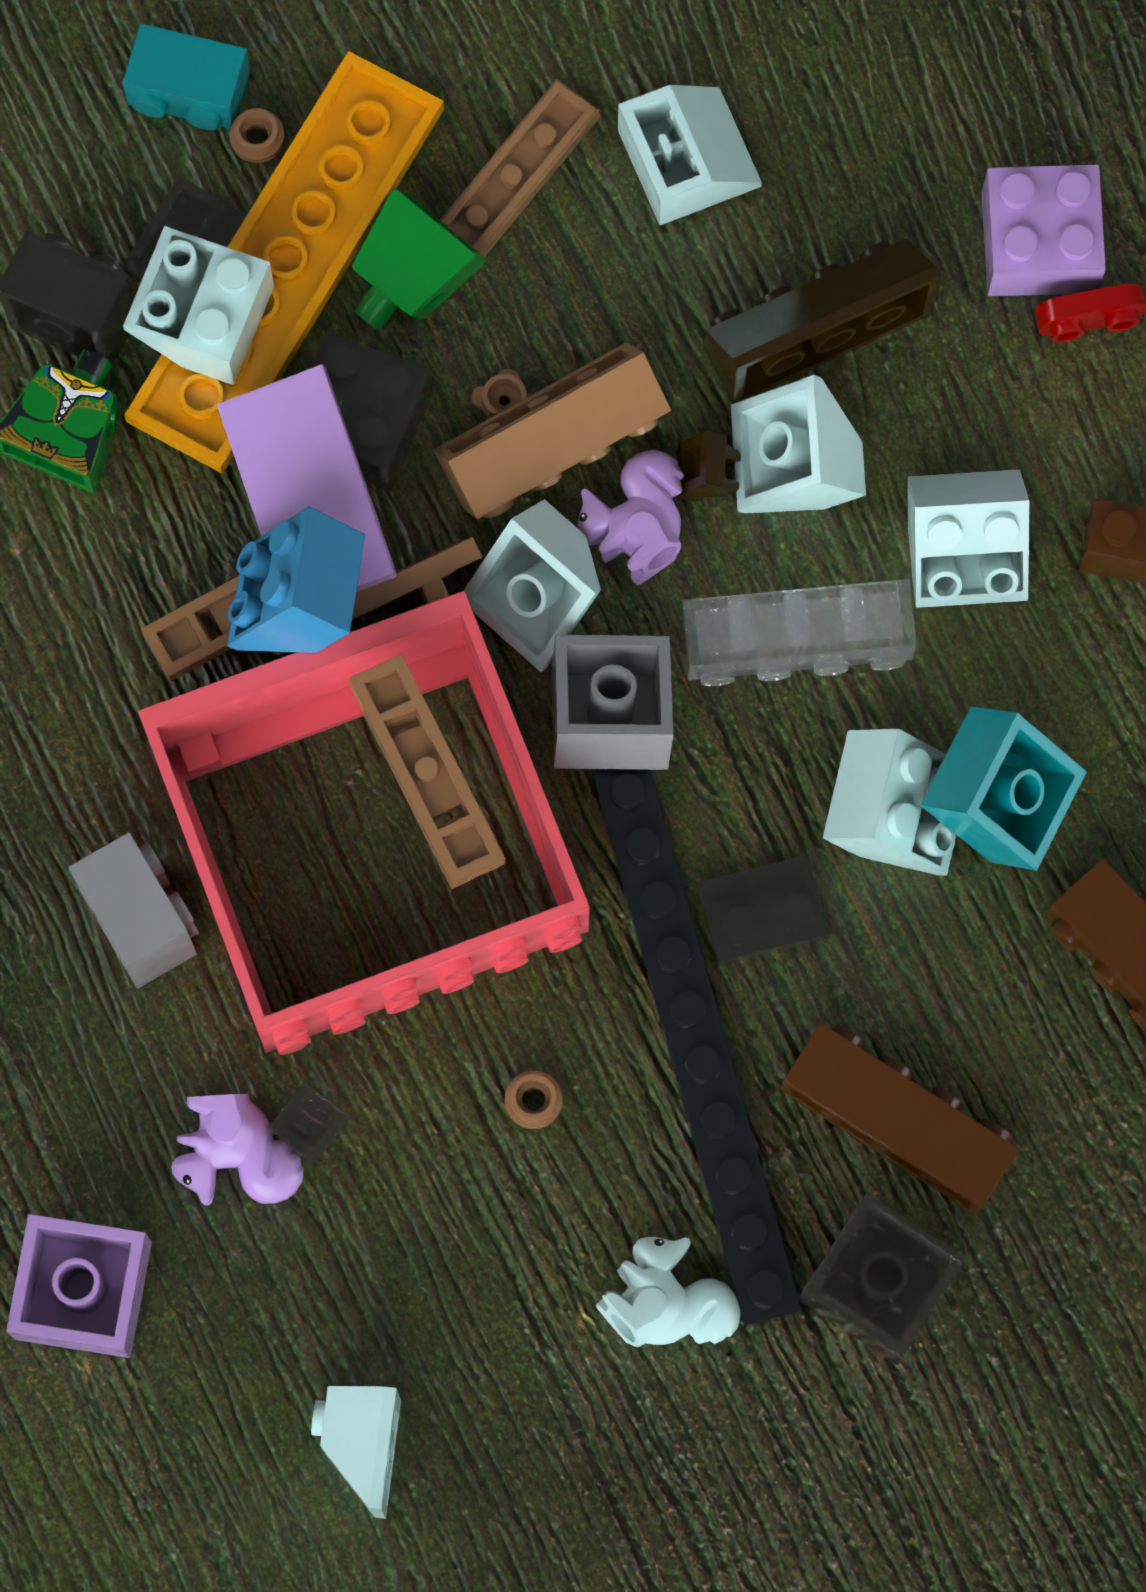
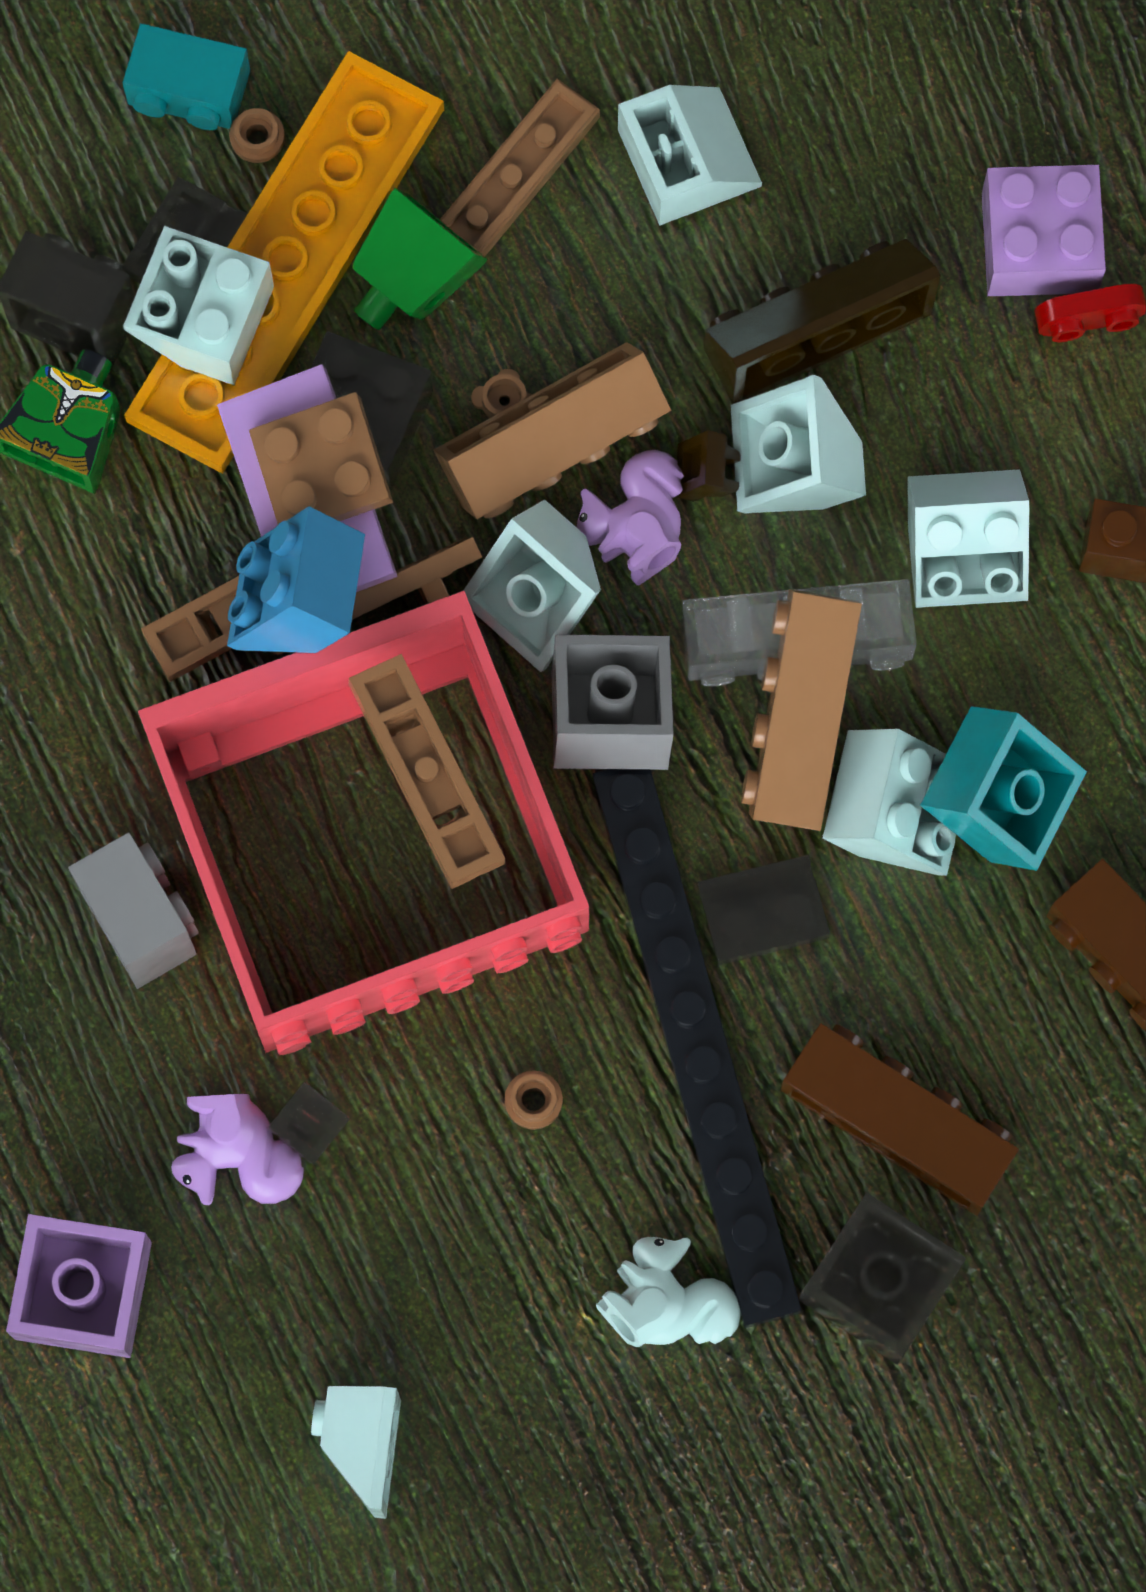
(322, 461): none -> medium nougat plate
(803, 709): none -> medium nougat brick

